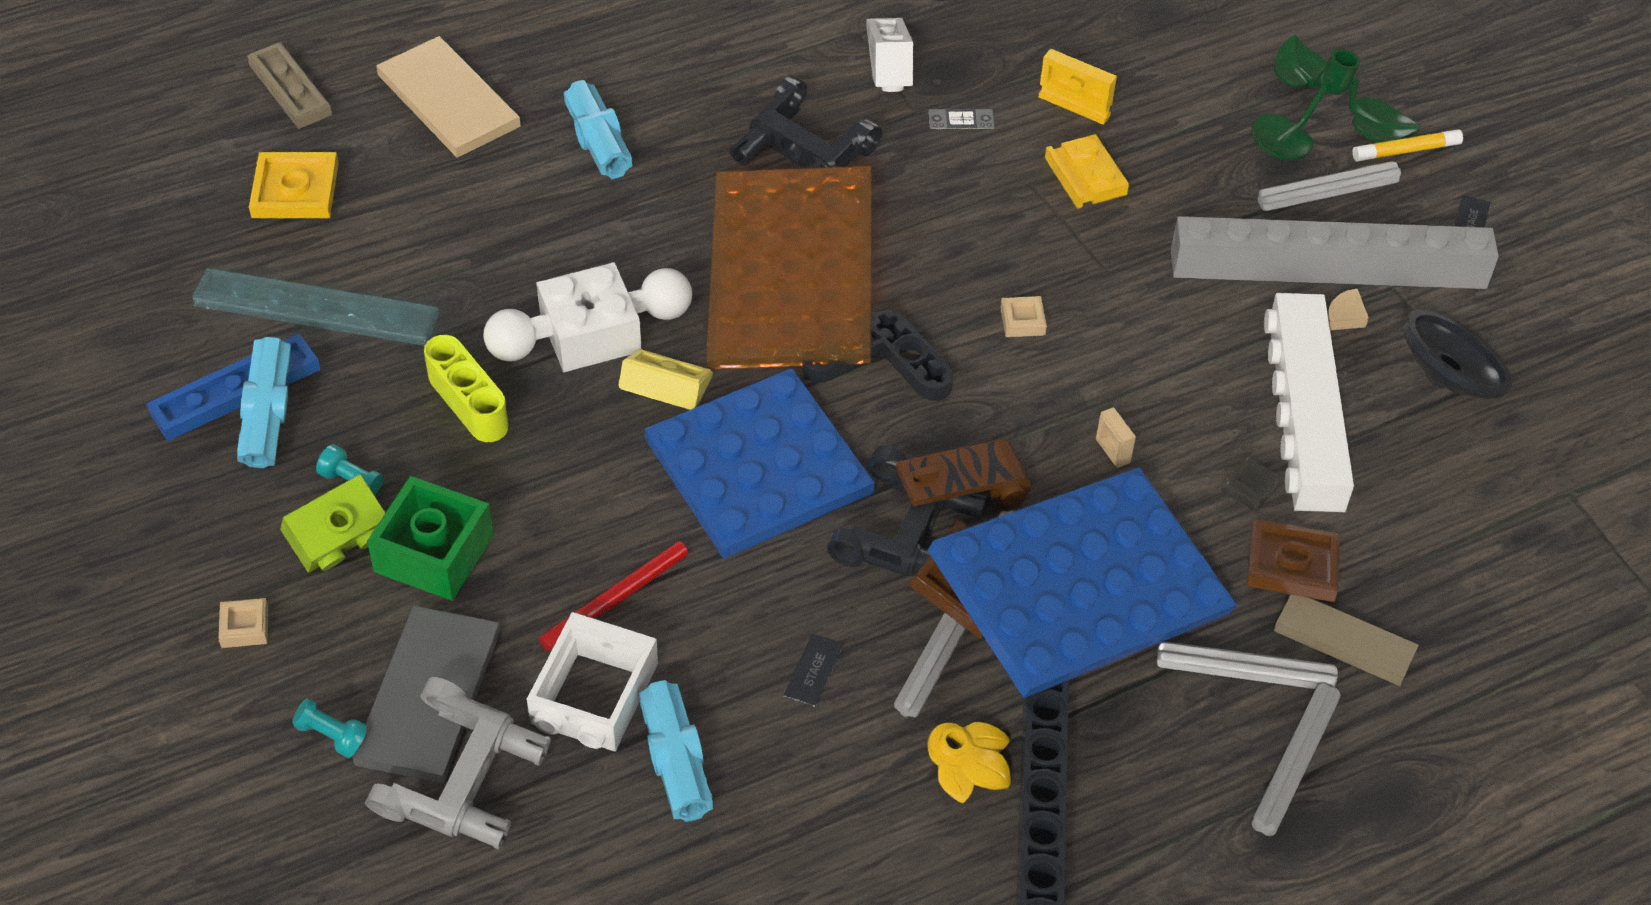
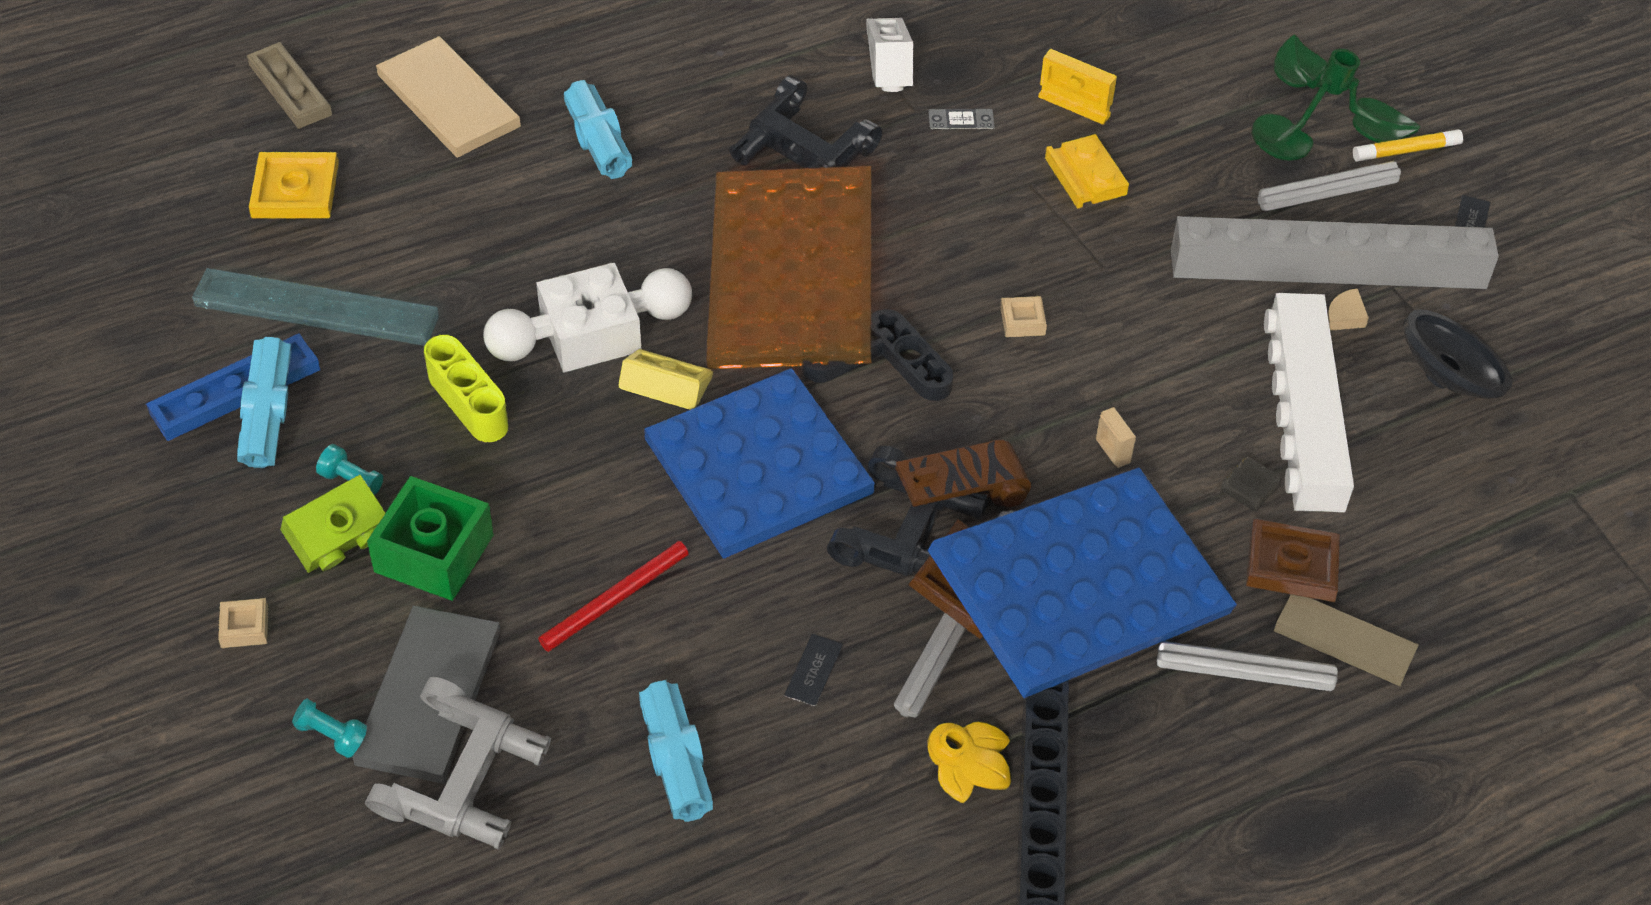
(604, 644): white window -> none
(1295, 760): light grey axle -> none

